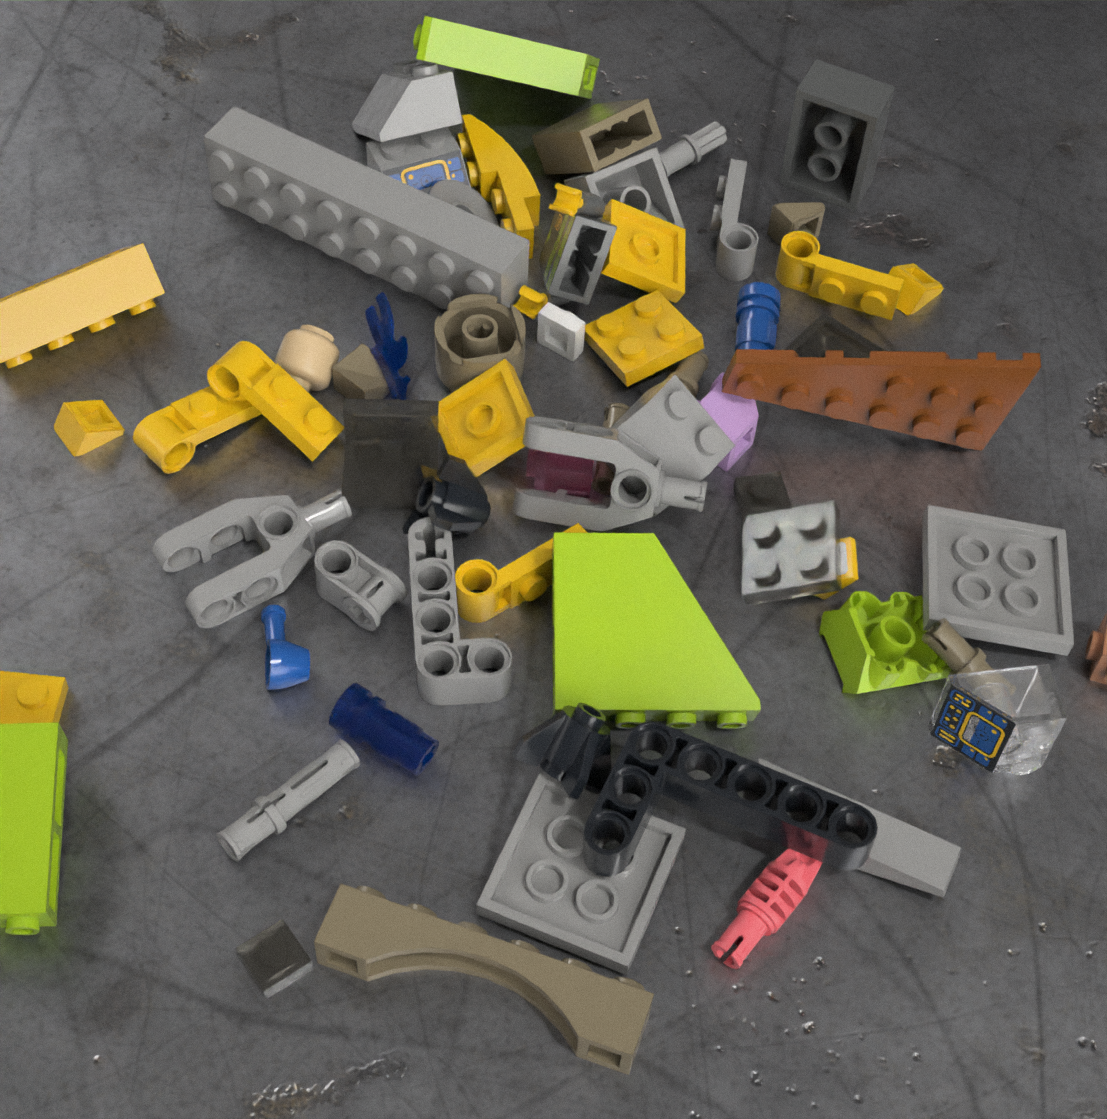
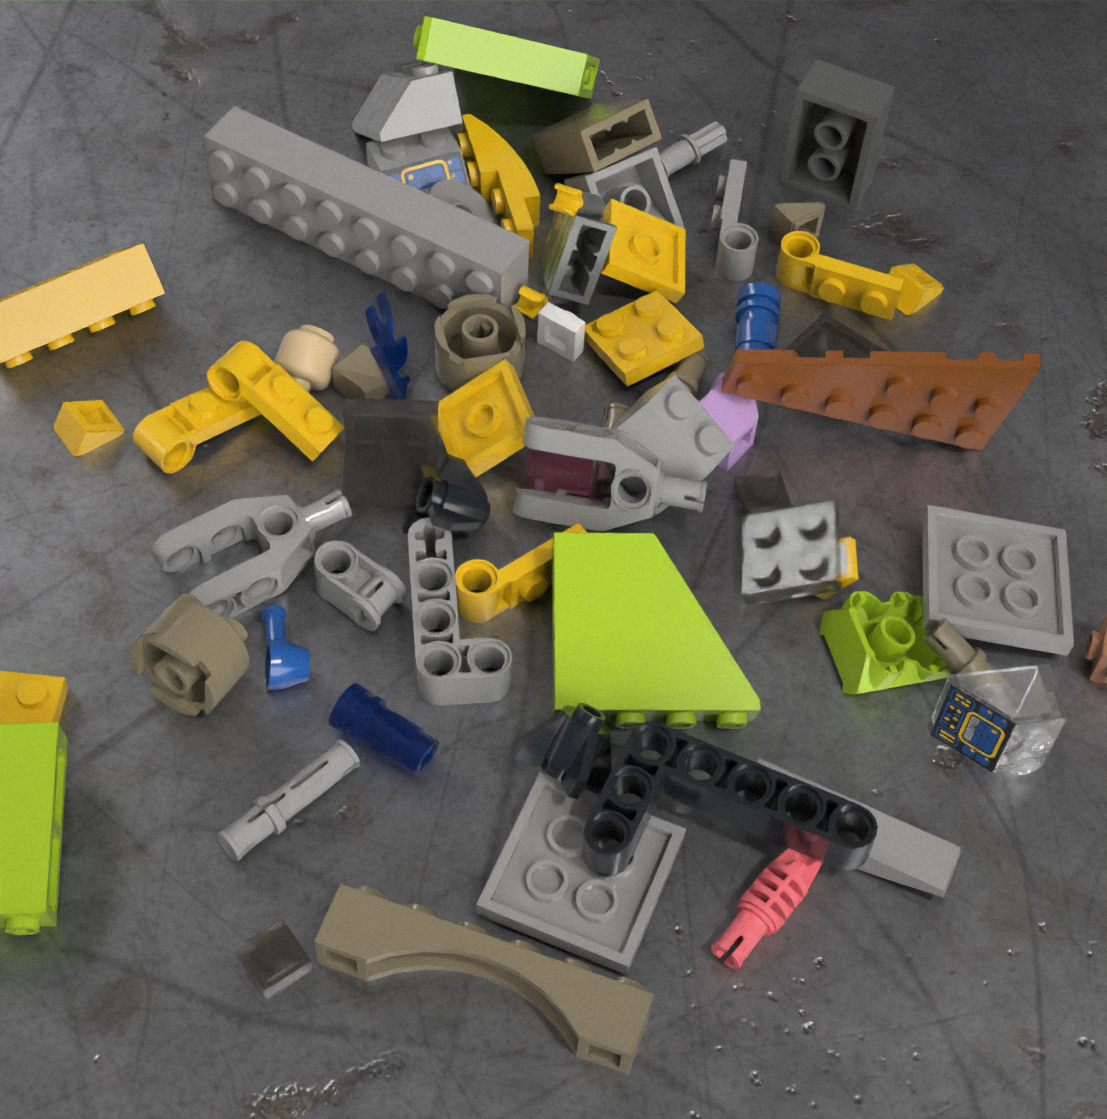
(191, 656): none -> dark tan brick

